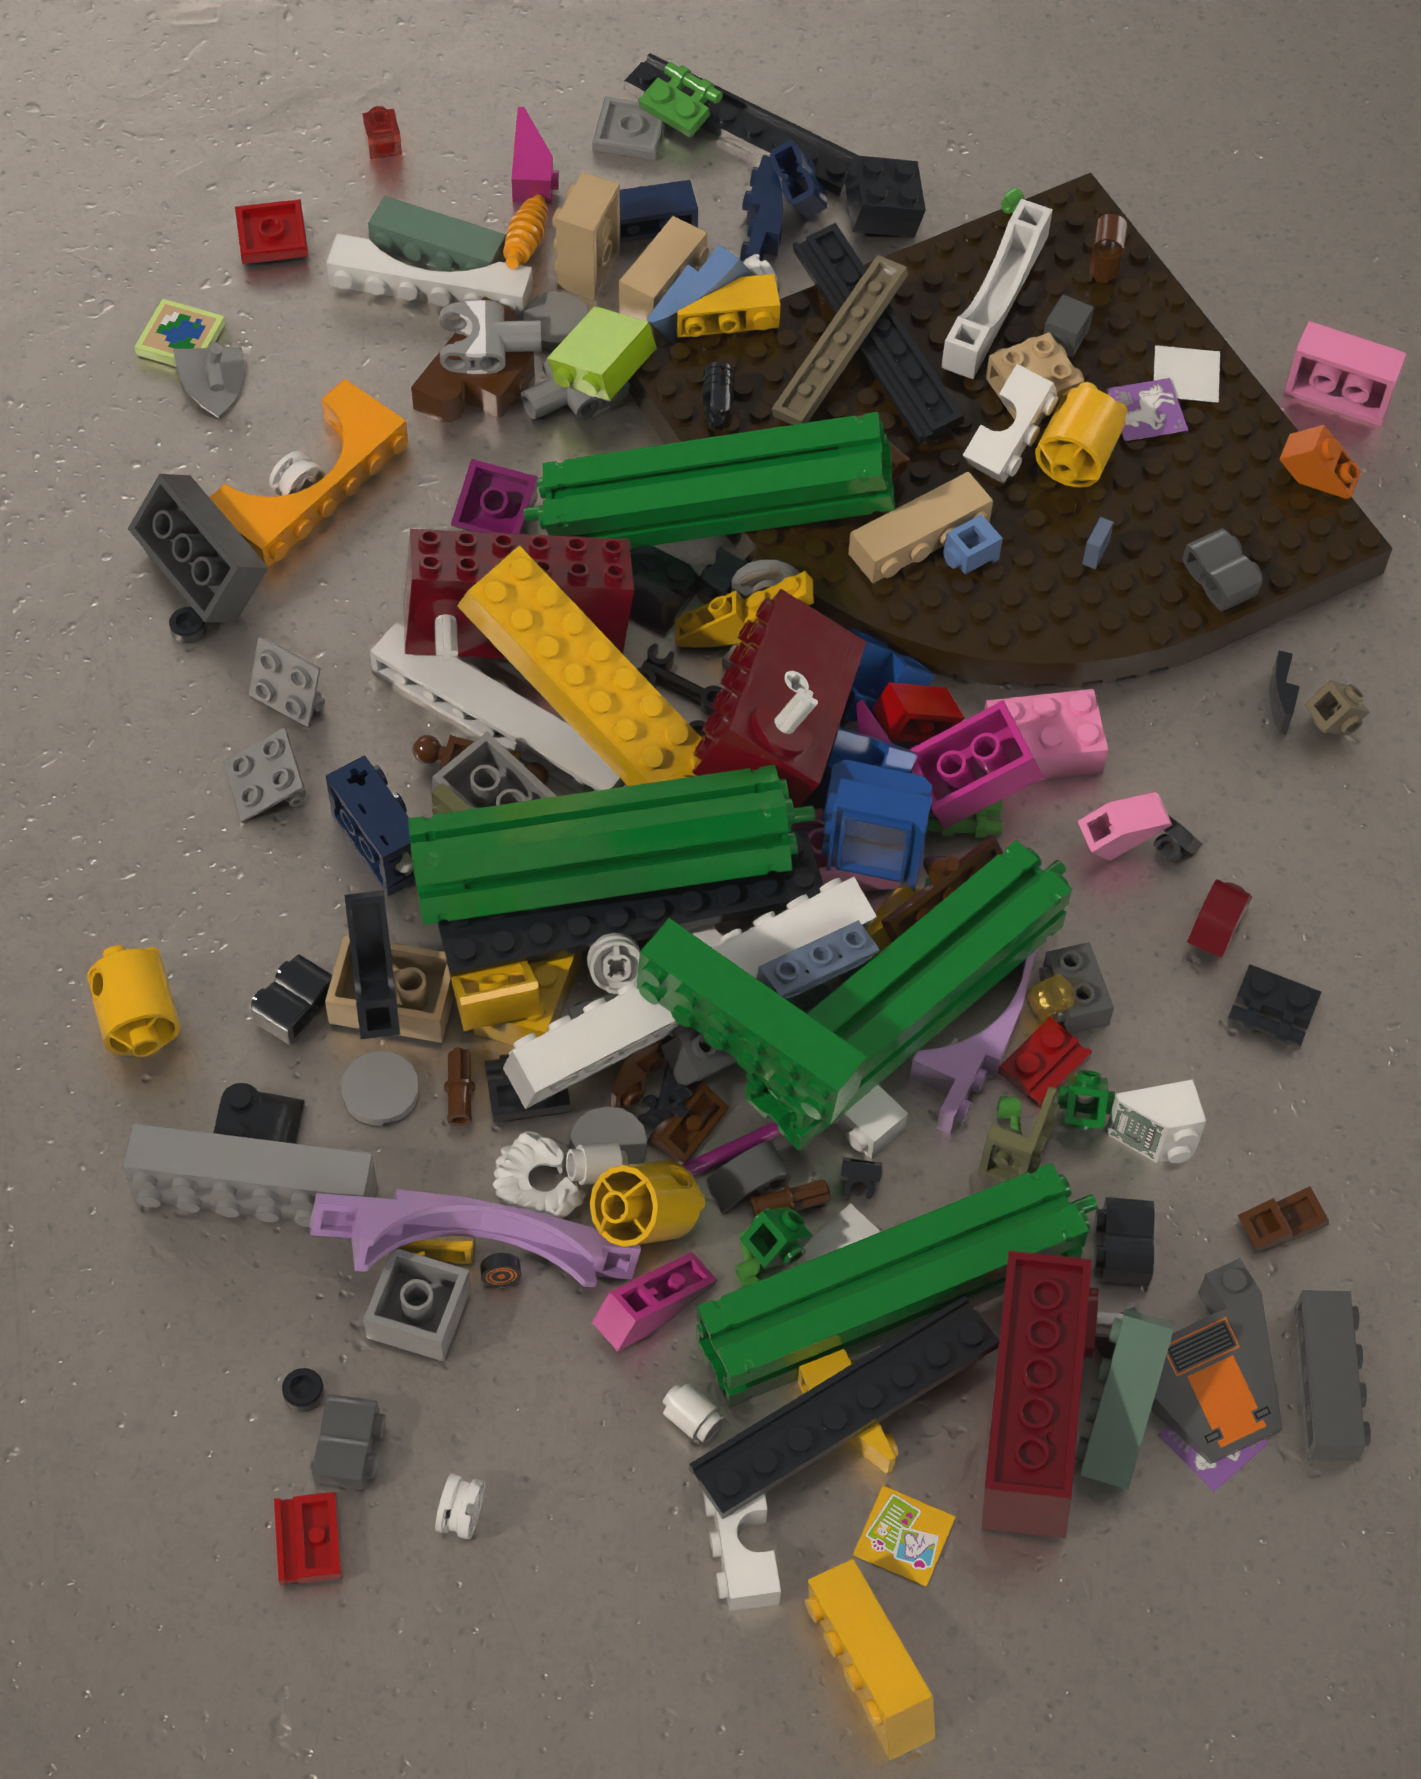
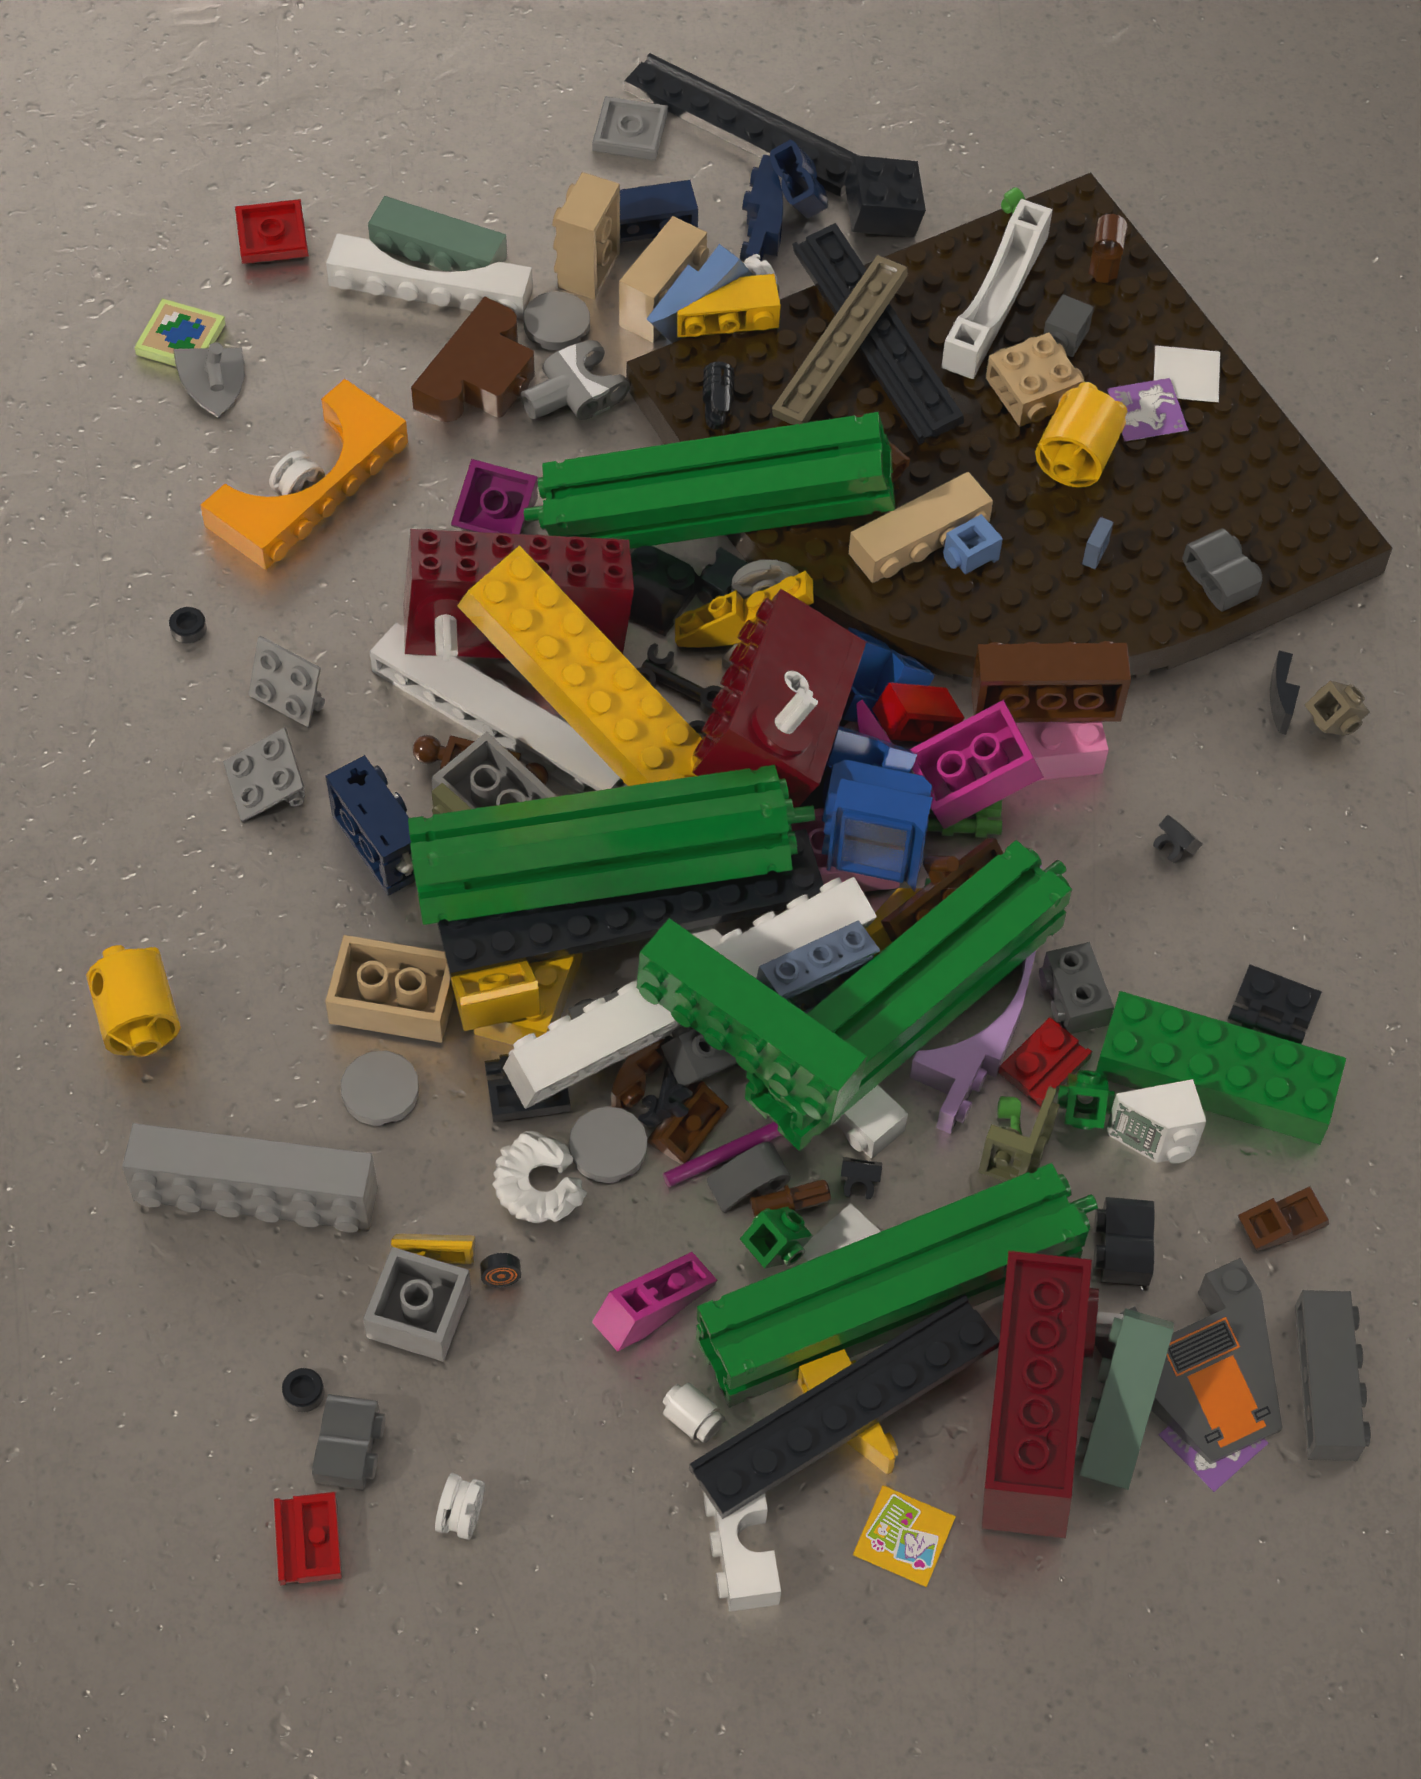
(197, 548): dark grey brick -> none
(259, 1114): black slope -> none
(292, 1000): black brick -> none
(372, 965): black arch -> none
(378, 125): clear red brick -> none
(386, 1224): lavender slope -> none
(459, 1087): reddish brown axle -> none
(486, 338): light grey connector -> none
(525, 231): light orange piece -> none
(531, 162): dark pink slope -> none
(592, 1160): white brick -> none
(602, 353): lime brick -> none
(613, 961): white wheel -> none
(645, 1203): yellow cylinder -> none
(675, 107): bright green plate -> none
(748, 1270): bright green hand -> none
(872, 1659): yellow wedge -> none
(1000, 451): white arch -> none
(1050, 997): clear yellow hair -> none
(1053, 680): none -> reddish brown brick
(1124, 824): bright pink slope -> none
(1219, 917): dark red brick -> none
(1232, 1067): none -> green brick
(1320, 462): orange slope -> none
(1344, 373): bright pink brick -> none

